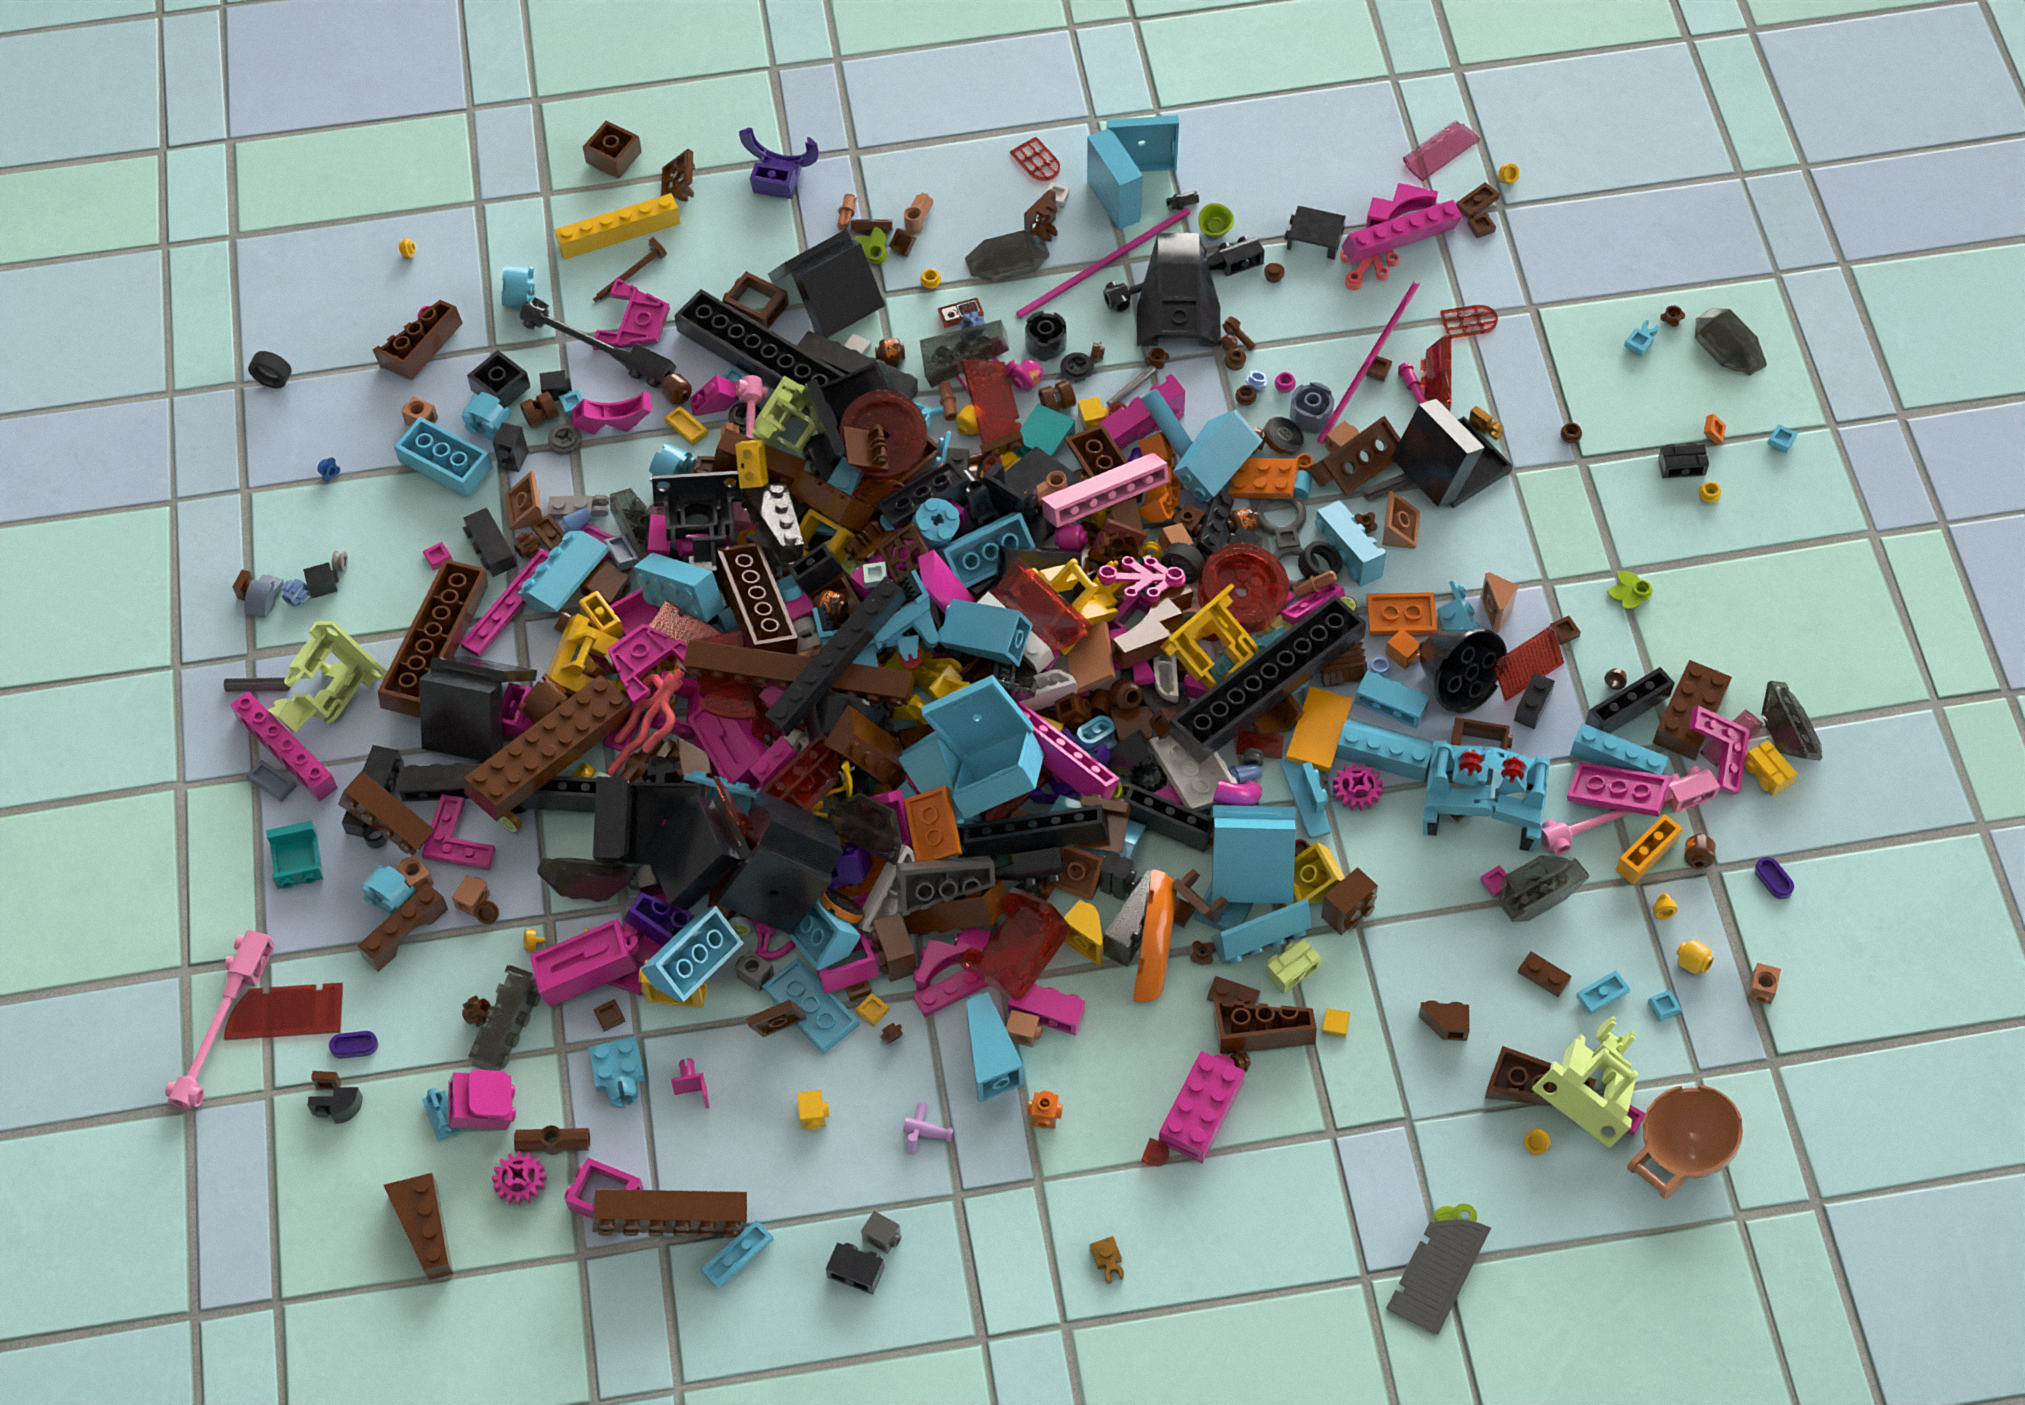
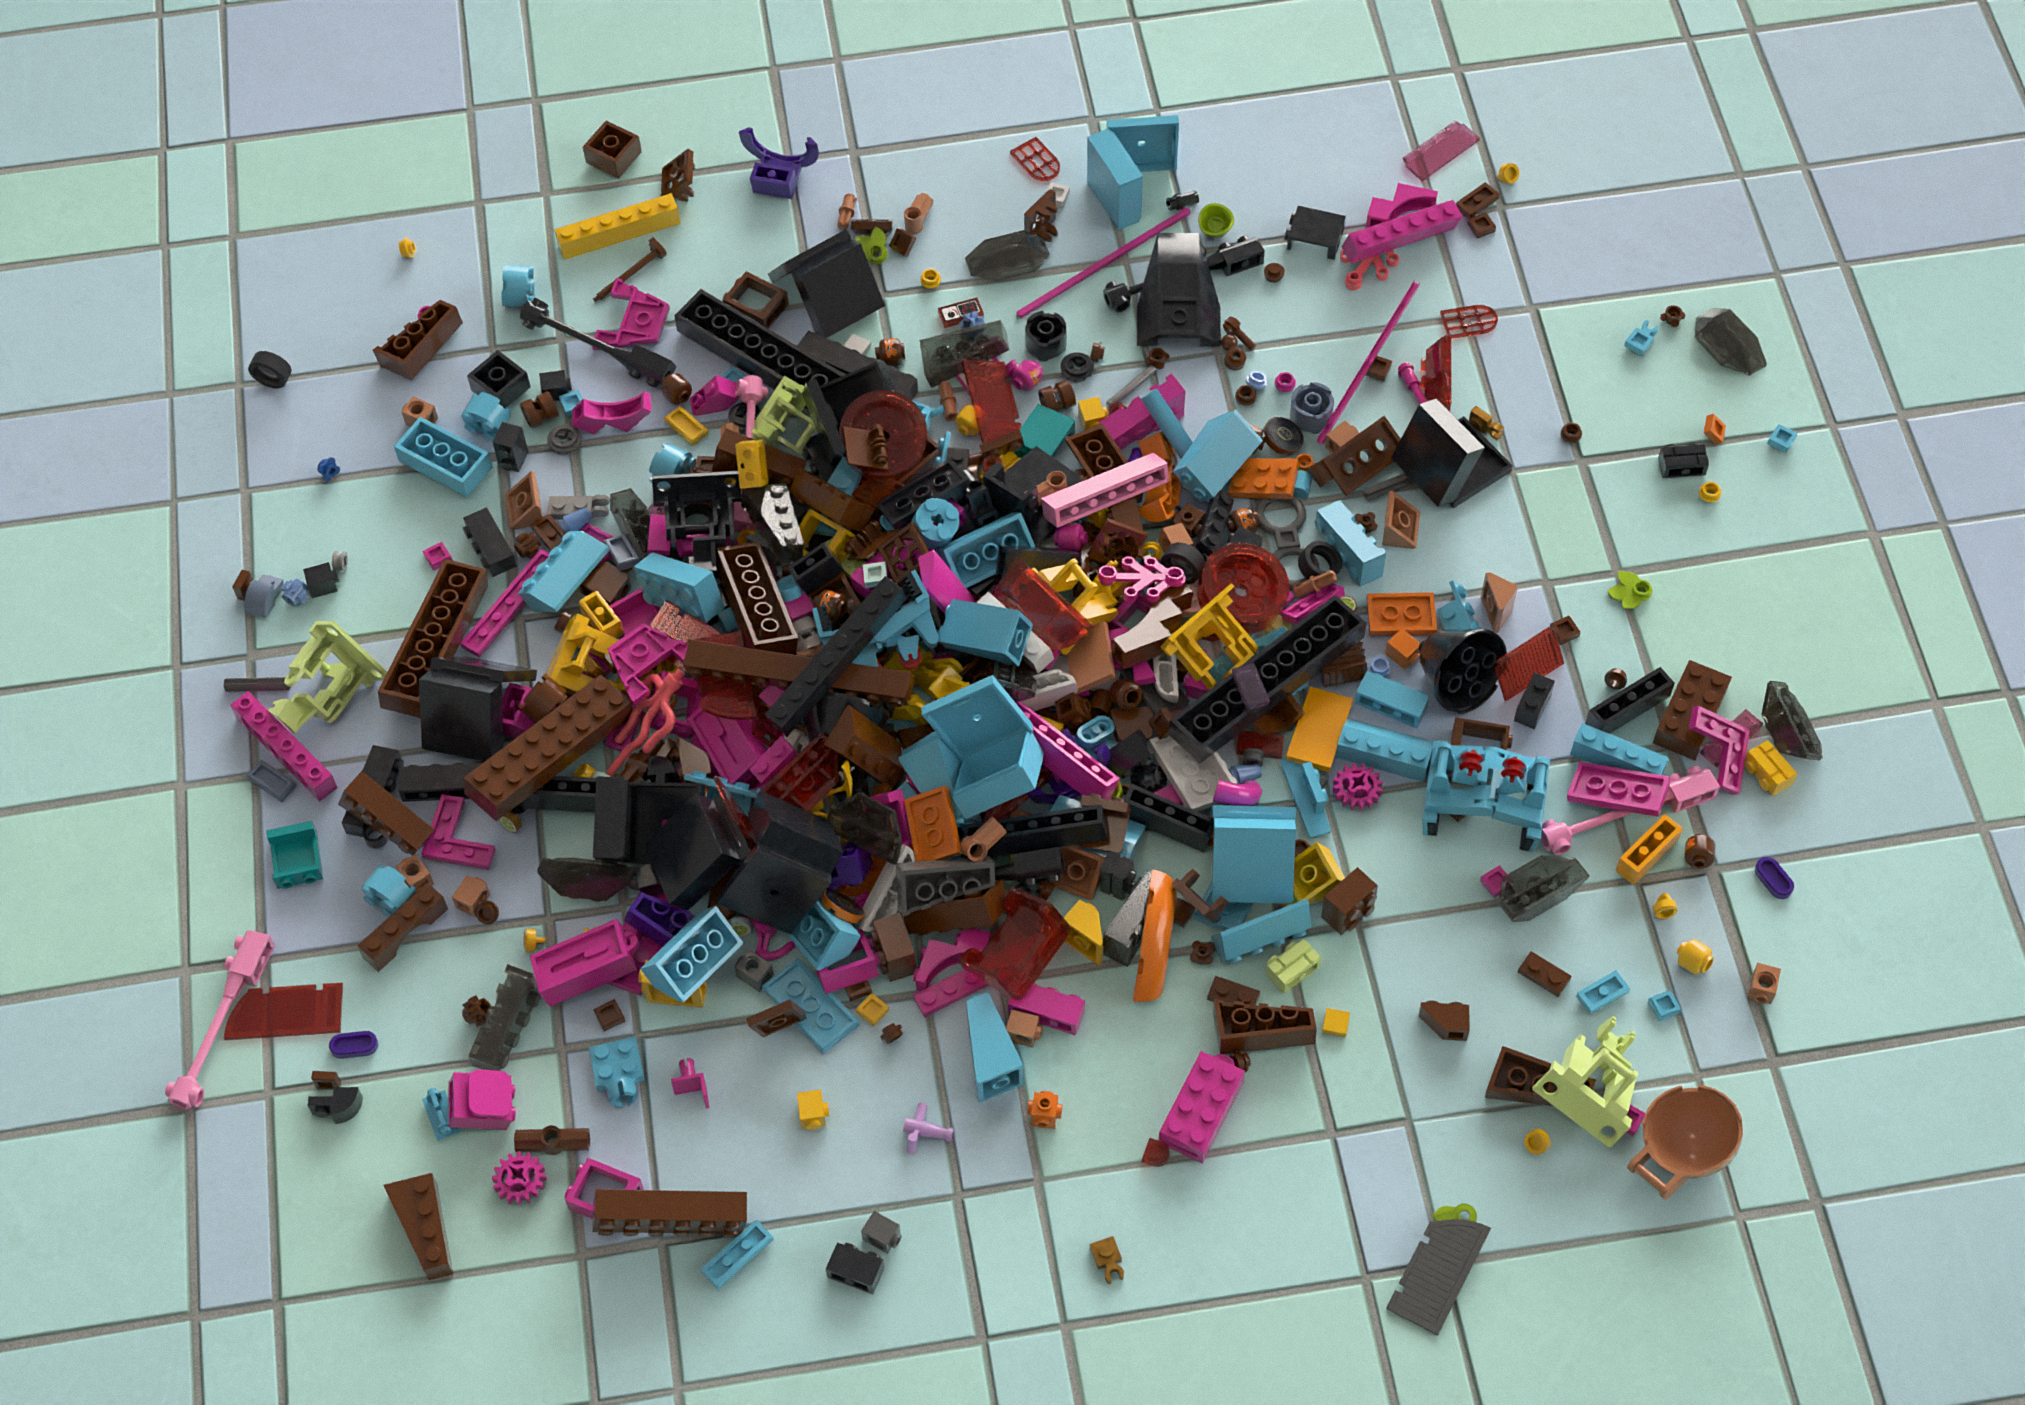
(984, 837): none -> nougat piece
(1250, 686): none -> clear purple tile

